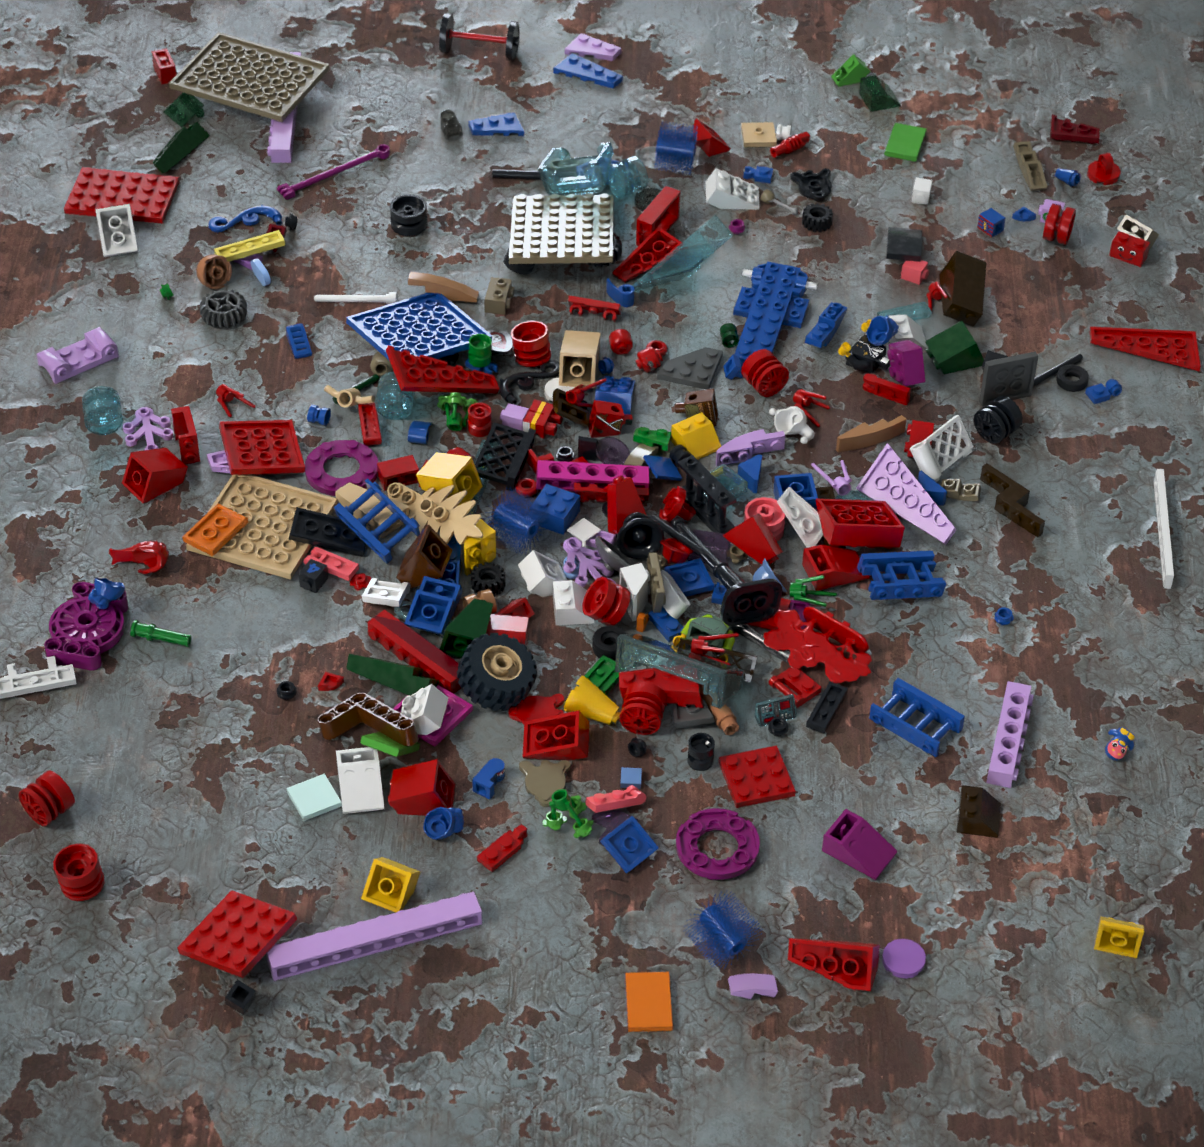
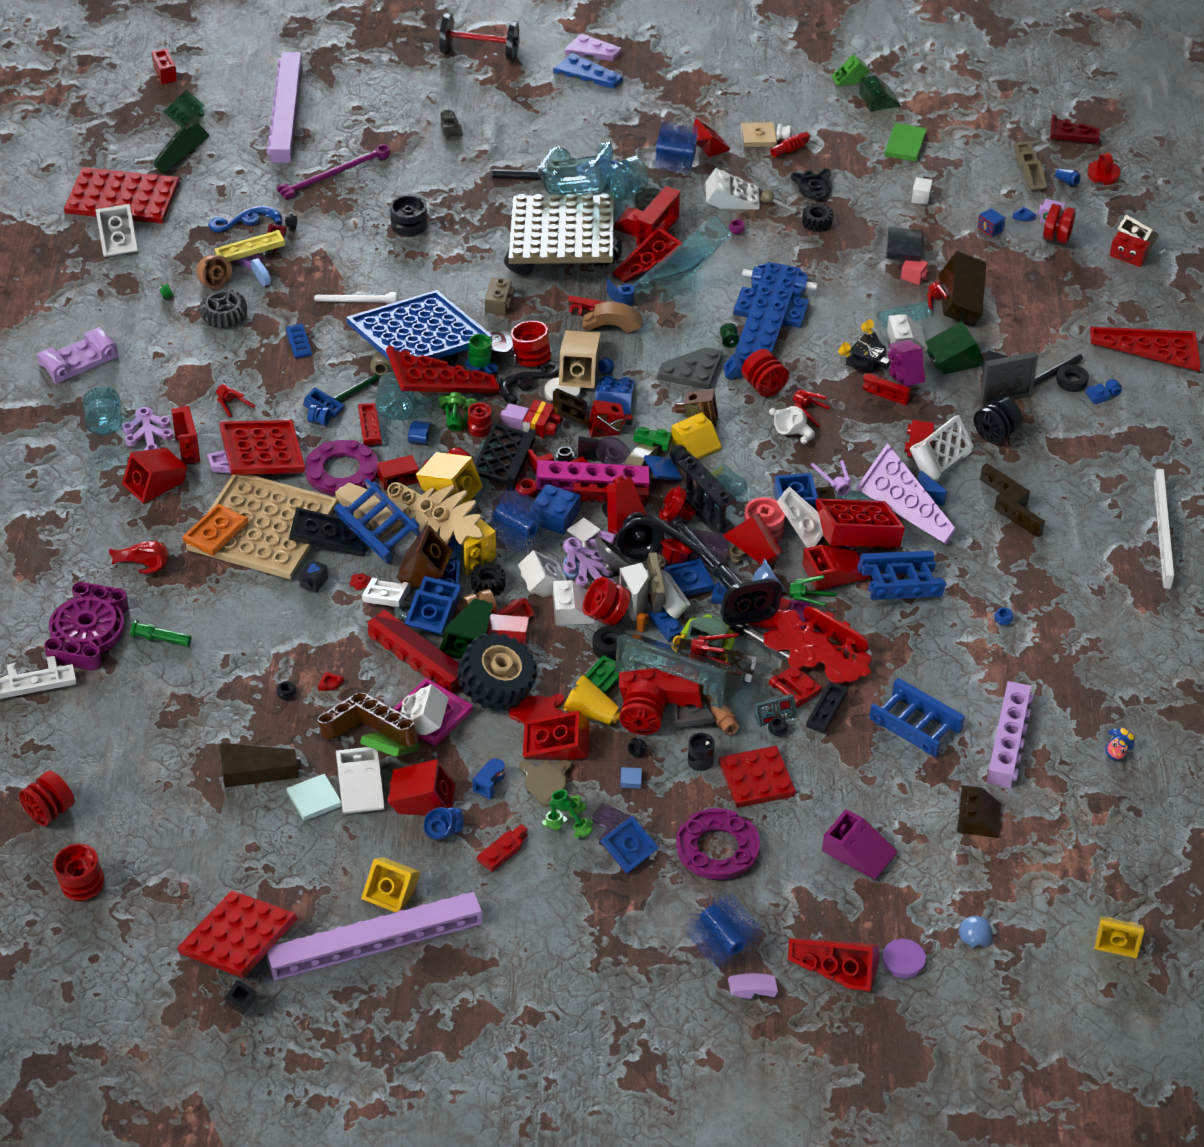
(105, 592): blue hair -> none
(249, 76): dark tan plate -> none
(257, 764): none -> dark brown slope
(317, 396): none -> blue slope
(335, 564): coral plate -> none
(355, 396): tan piece -> none
(394, 675): dark green wedge -> none
(450, 289): medium nougat slope -> none
(503, 123): wing -> none
(577, 394): red plant -> none
(615, 314): none -> medium nougat arch
(616, 799): coral plate -> none
(620, 341): red head -> none
(628, 221): none -> red slope
(648, 359): red head -> none
(648, 1001): orange tile -> none
(661, 346): red piece -> none
(746, 445): lavender slope -> none
(750, 471): blue slope -> none
(761, 174): blue plate -> none
(827, 325): blue slope -> none
(866, 435): medium nougat slope -> none
(881, 330): blue hair -> none
(960, 491): dark tan slope -> none
(976, 931): none -> medium blue hair

